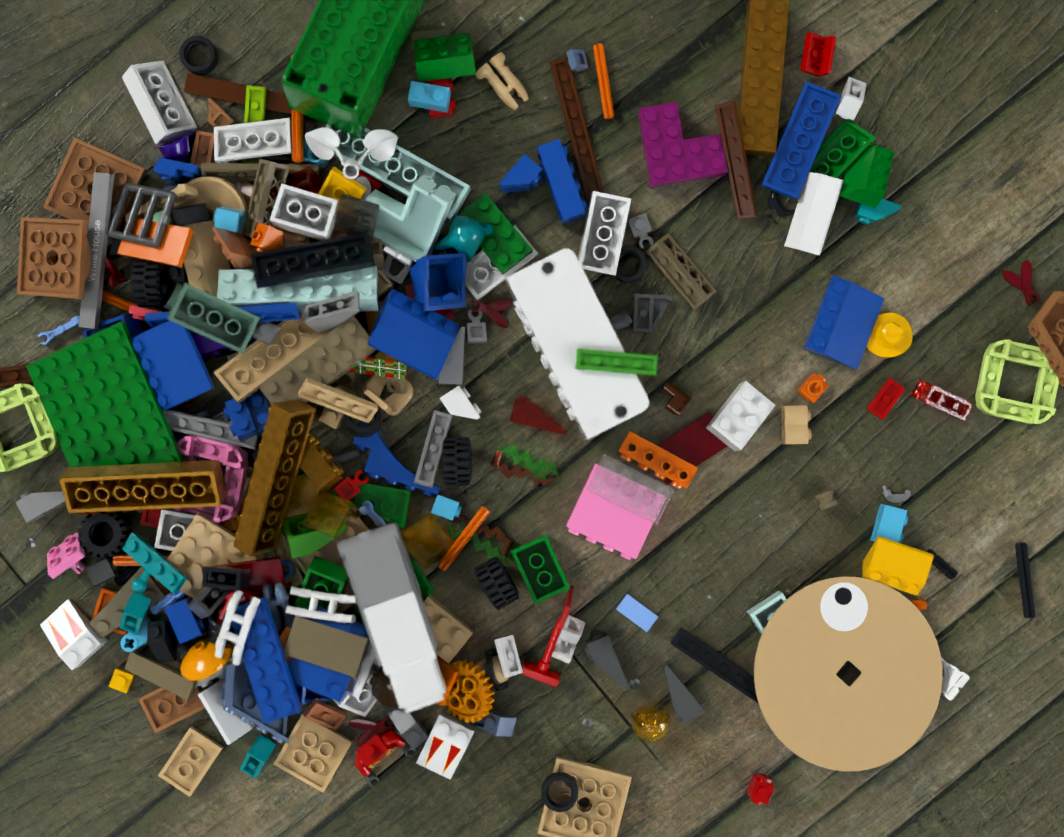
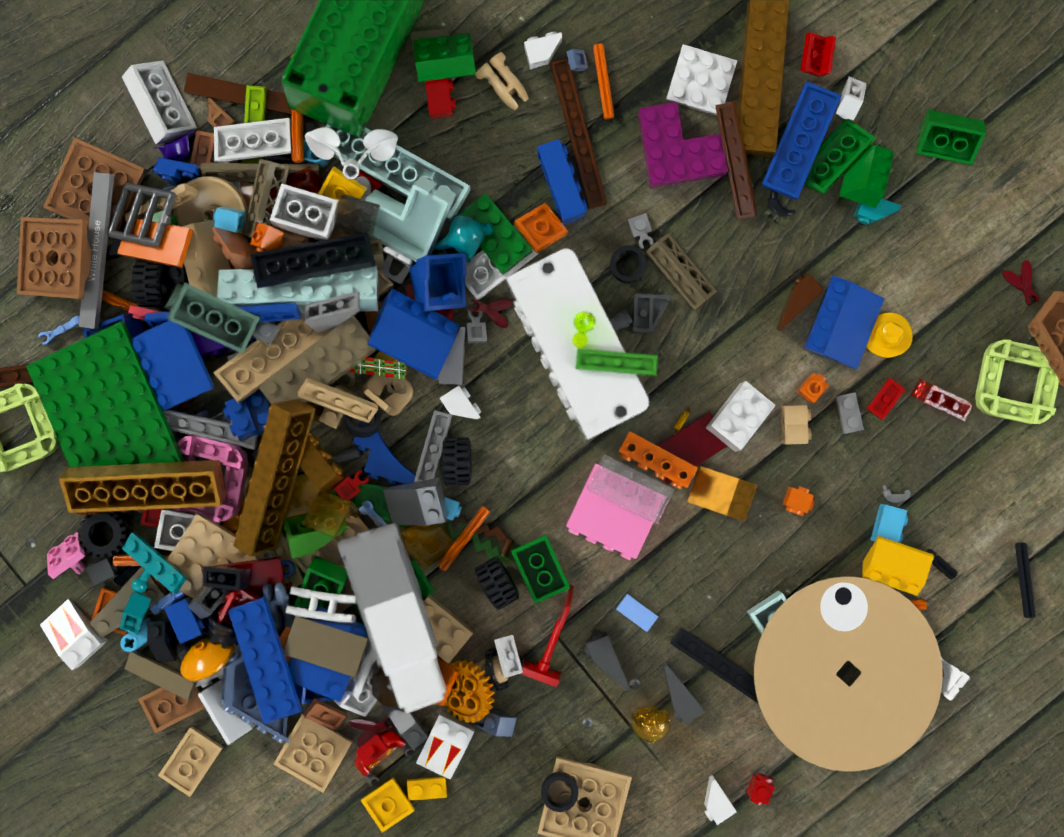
(39, 504): light grey slope -> none
(116, 277): dark red piece -> none
(121, 680): yellow plate -> none
(188, 44): black tyre -> none
(189, 214): black tyre -> none
(244, 620): white piece -> none
(257, 756): teal slope -> none
(387, 804): none -> yellow plate
(417, 503): none -> dark grey slope
(427, 788): none -> yellow plate
(429, 96): medium azure brick -> none
(522, 176): blue slope -> none
(531, 415): clear red slope -> none
(531, 467): piece -> none
(541, 50): none -> white slope
(541, 227): none -> orange plate
(568, 639): white slope -> none
(580, 338): none -> clear neon green plate
(603, 232): white slope -> none
(678, 398): reddish brown piece -> none
(682, 419): none -> yellow piece
(701, 79): none -> white plate
(717, 803): none -> white slope
(722, 493): none -> pearl gold slope
(798, 500): none -> orange brick
(800, 296): none -> reddish brown slope
(813, 213): white slope -> none
(826, 499): dark tan wheel -> none
(849, 413): none -> light grey plate
(950, 137): none -> green slope

